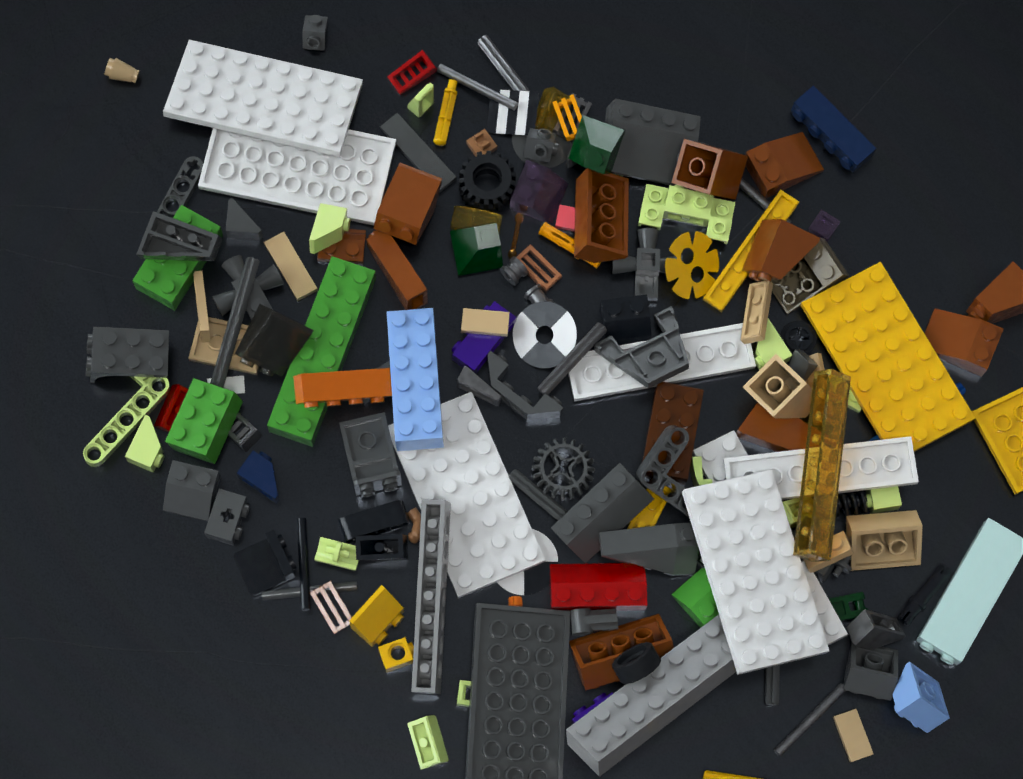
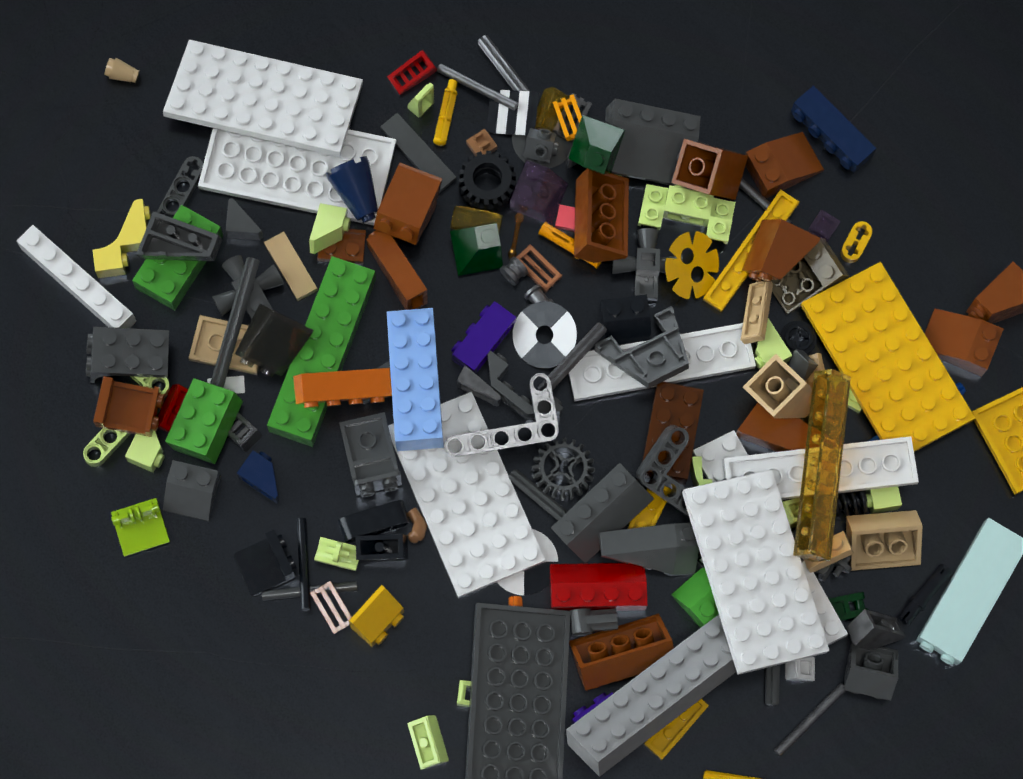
(75, 279): none -> white brick
(113, 258): none -> light yellow arch
(128, 407): none -> dark orange panel
(140, 527): none -> lime hinge
(201, 306): tan tile -> none
(226, 503): dark grey brick -> none
(314, 32): dark grey bracket -> none
(355, 187): none -> dark blue cone
(389, 662): yellow brick -> none
(431, 597): light grey brick -> none
(485, 322): tan tile -> none
(512, 431): none -> beam
(636, 663): black tyre -> none
(667, 737): none -> yellow tile
(801, 670): none -> white slope
(851, 239): none -> yellow beam
(853, 735): tan tile -> none
(919, 699): light blue slope -> none

